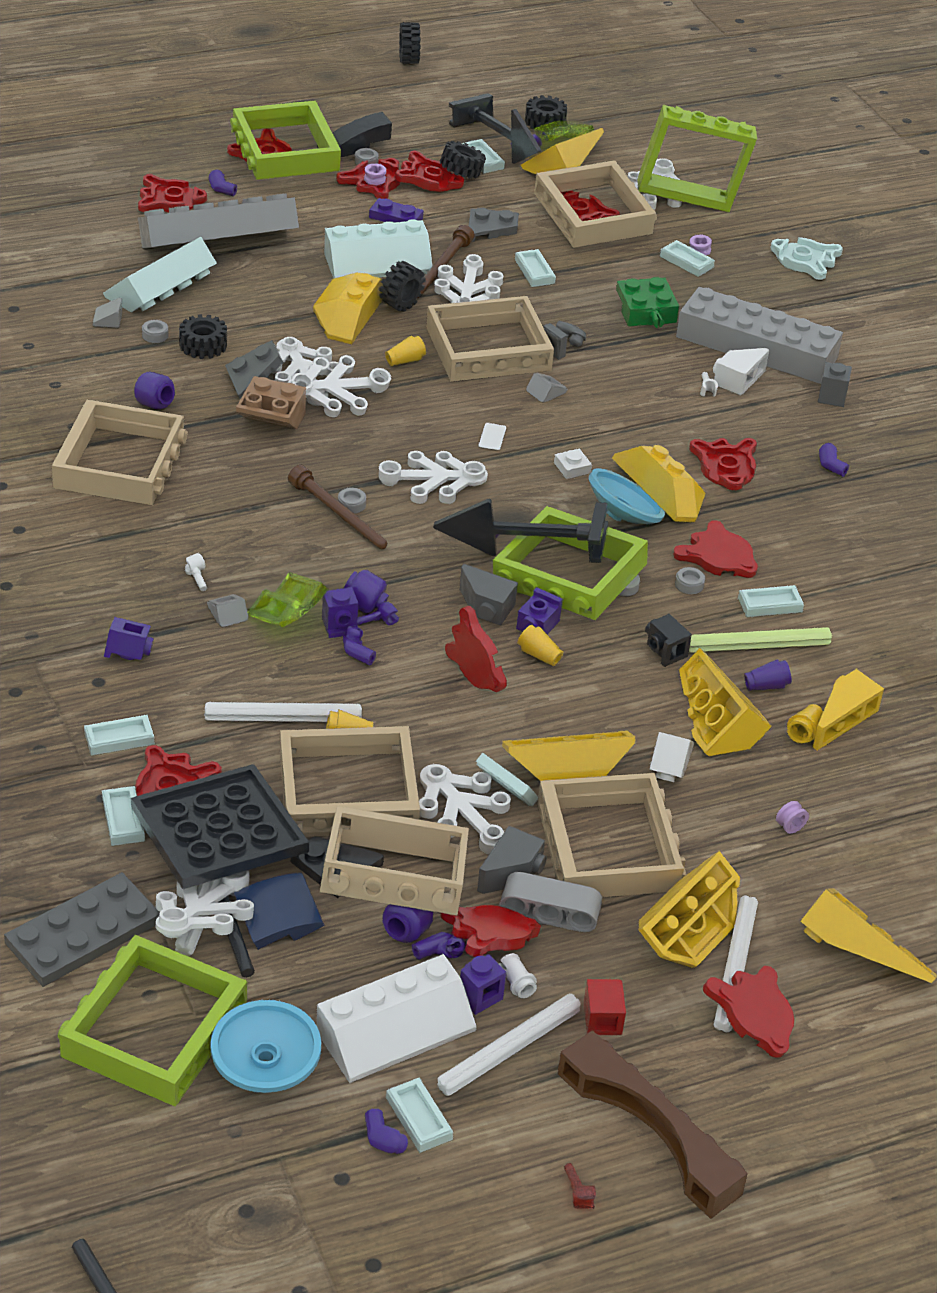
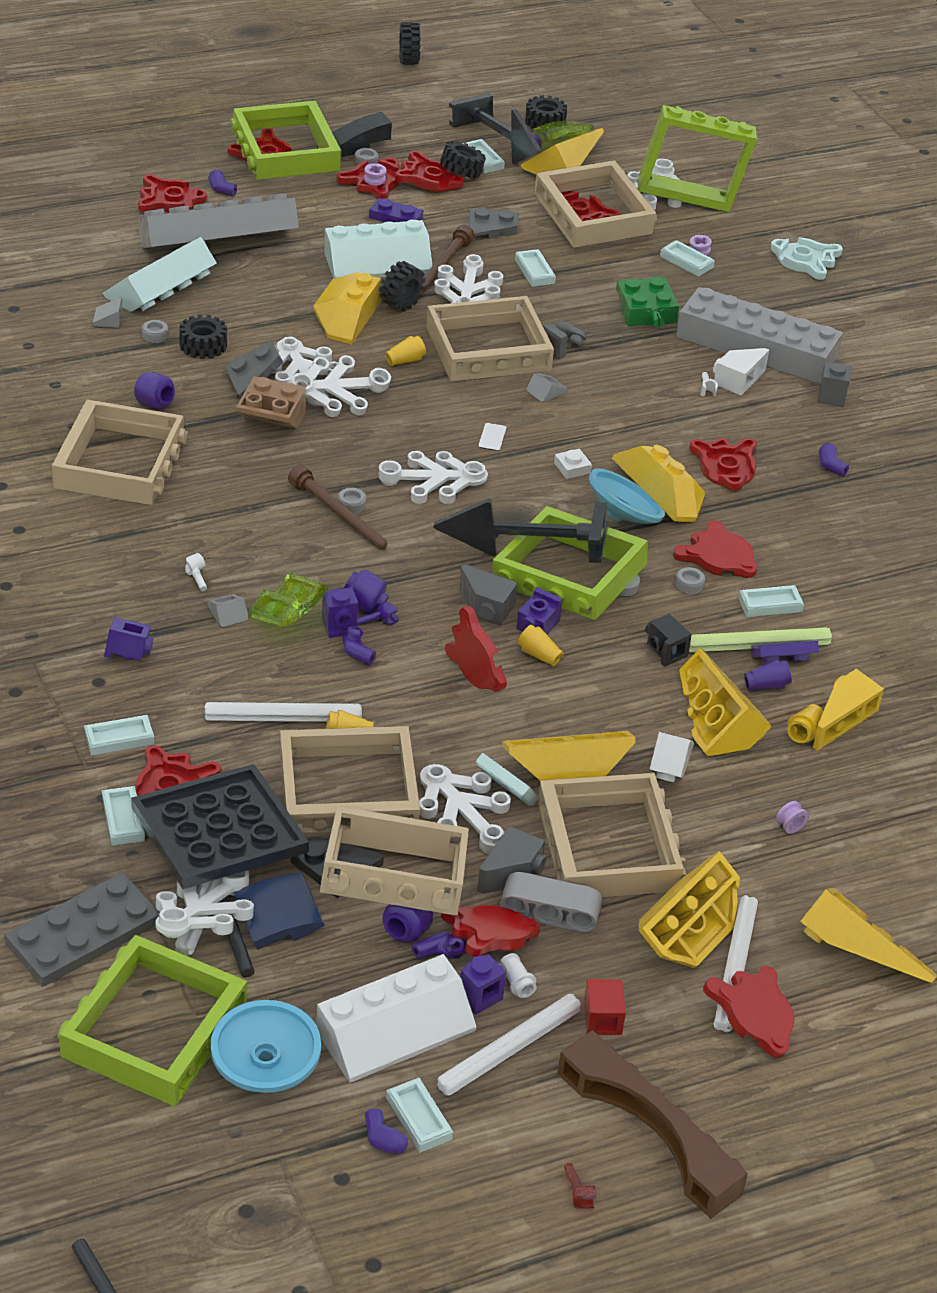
(797, 650): none -> dark purple plate

